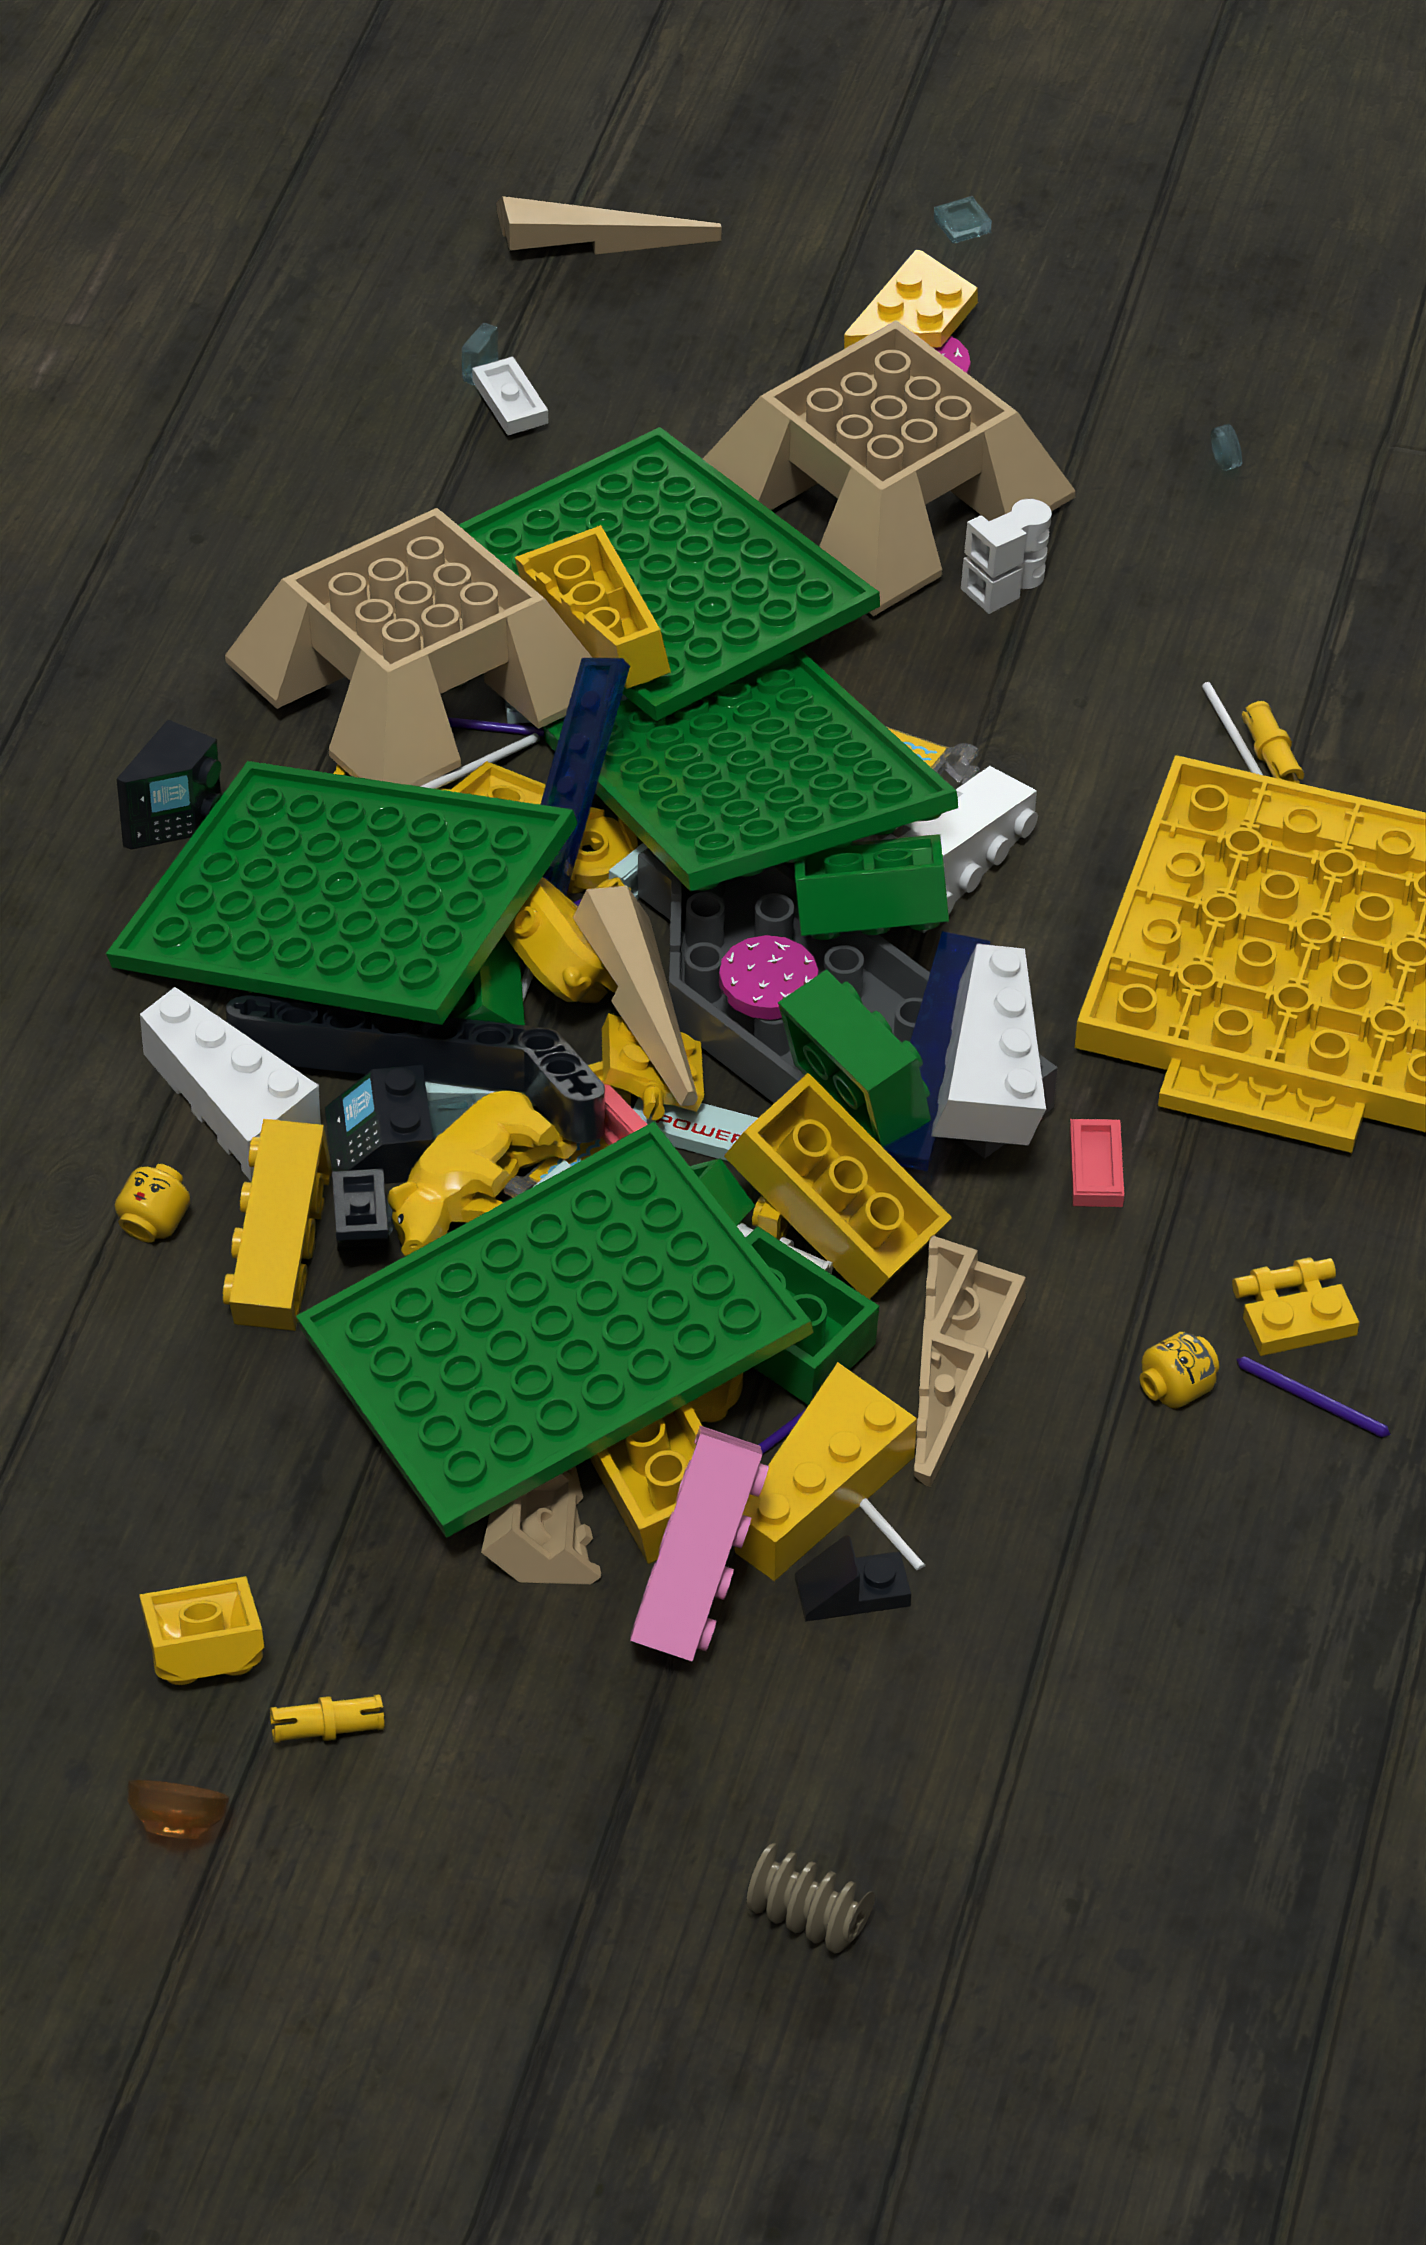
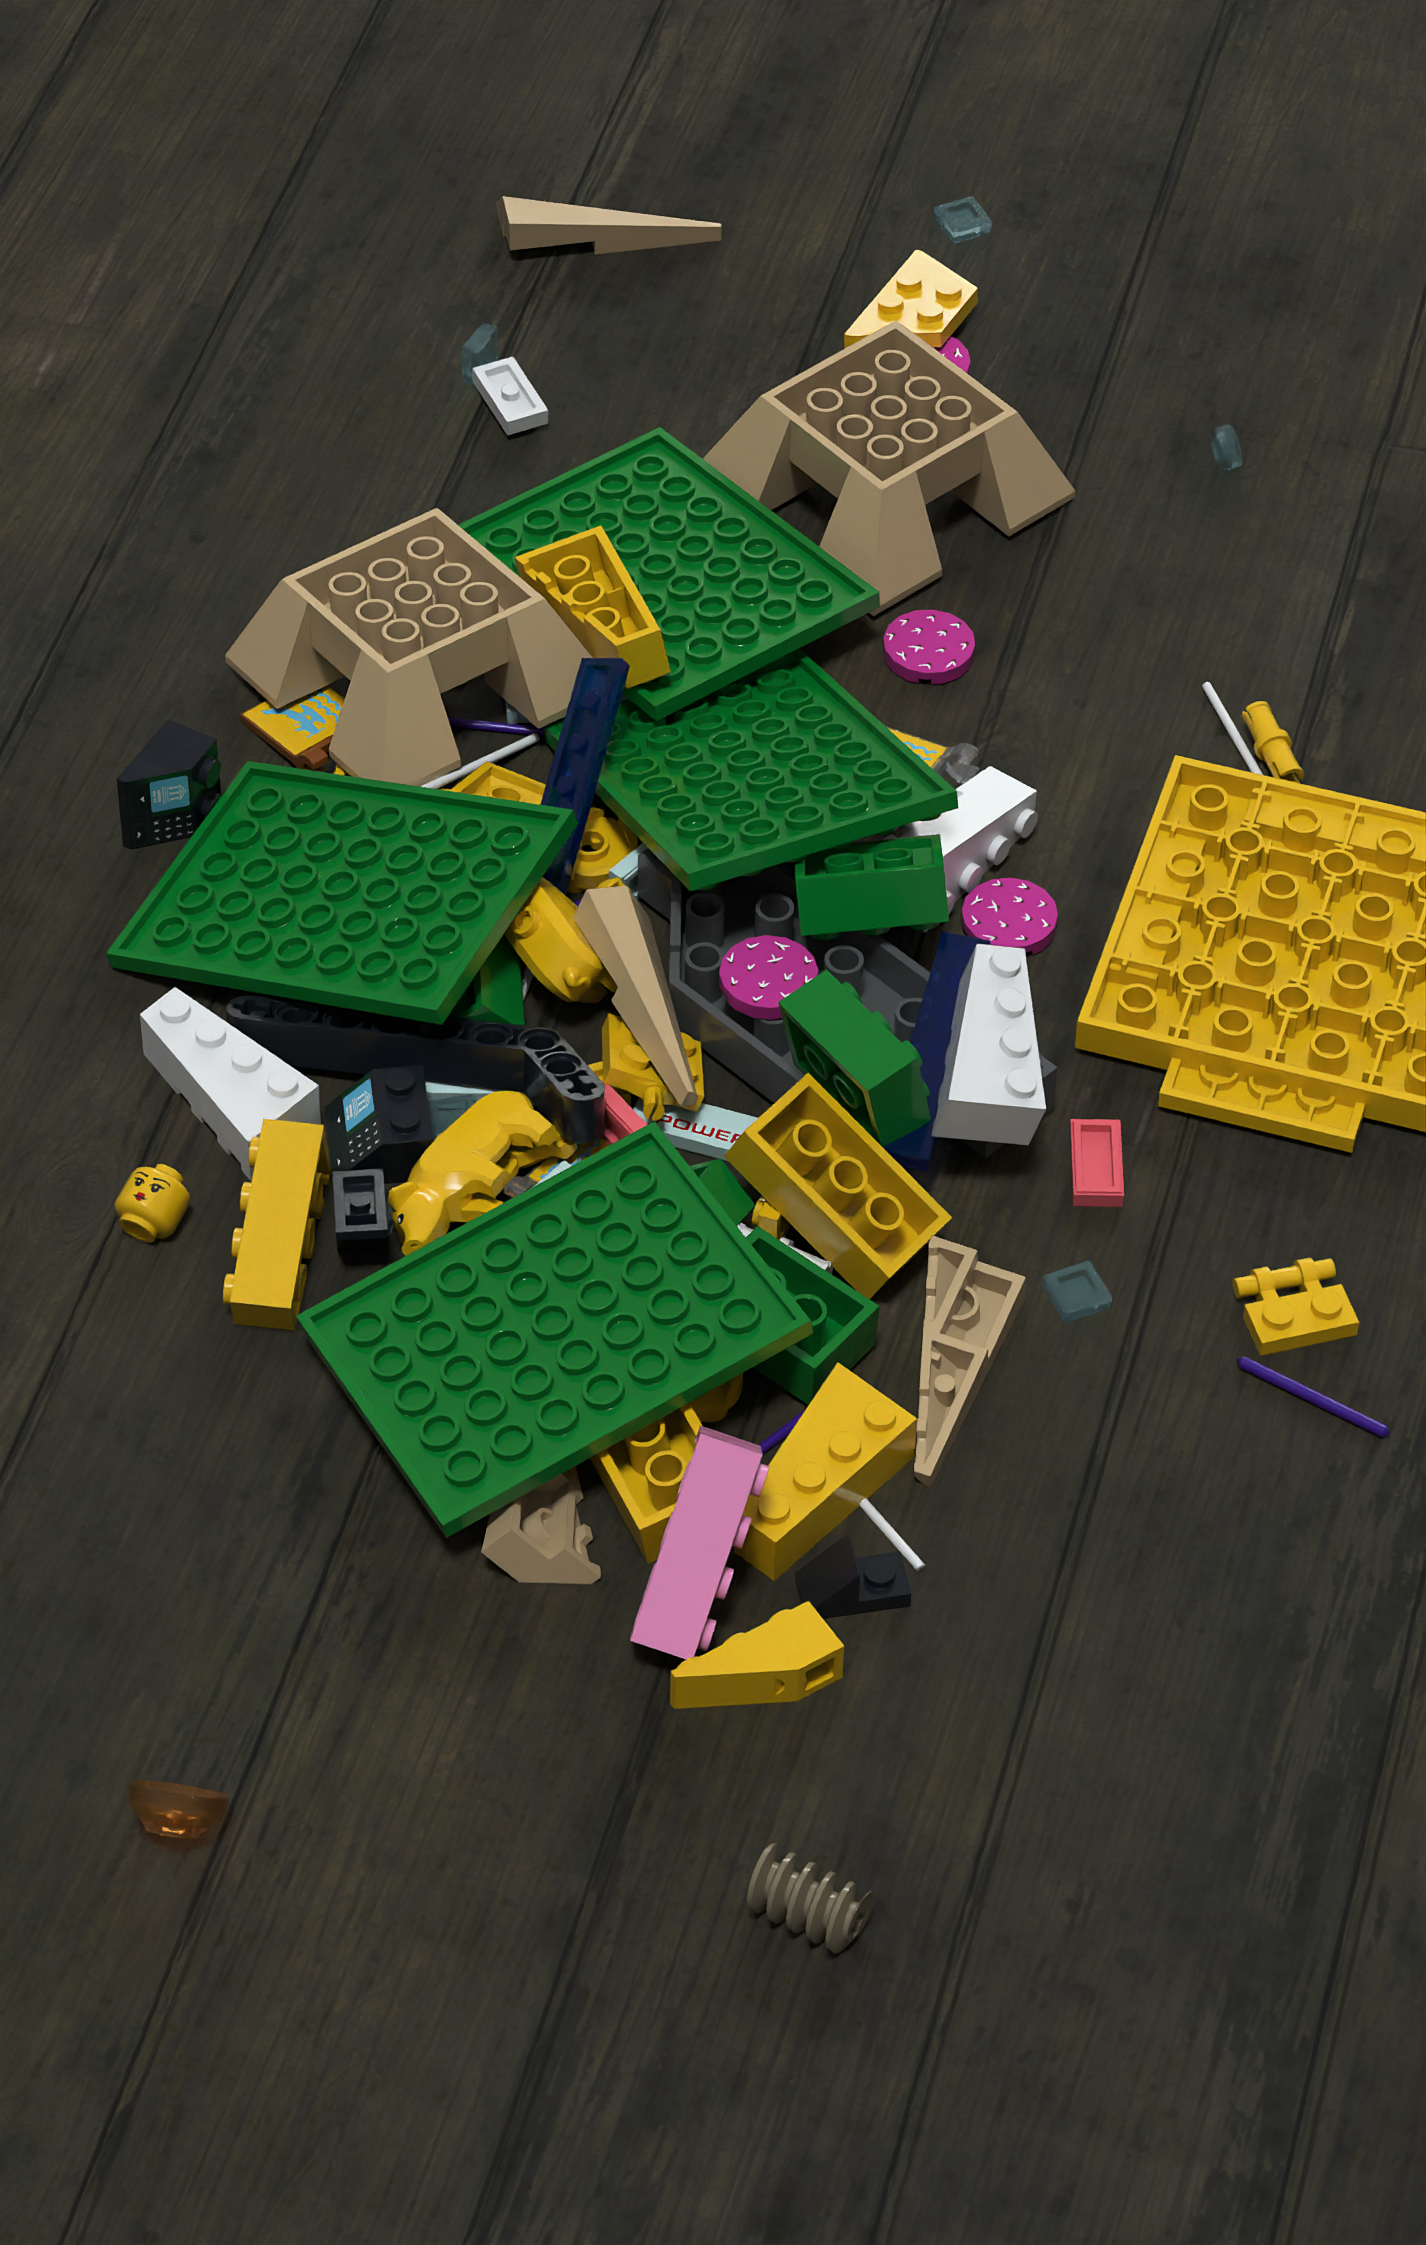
(203, 1630): yellow slope -> none
(299, 728): none -> flag
(327, 1718): yellow pin -> none
(768, 1664): none -> yellow slope
(928, 646): none -> dark pink tile
(1006, 554): white legs -> none
(1010, 914): none -> dark pink tile
(1077, 1291): none -> clear light blue tile
(1179, 1369): yellow head -> none

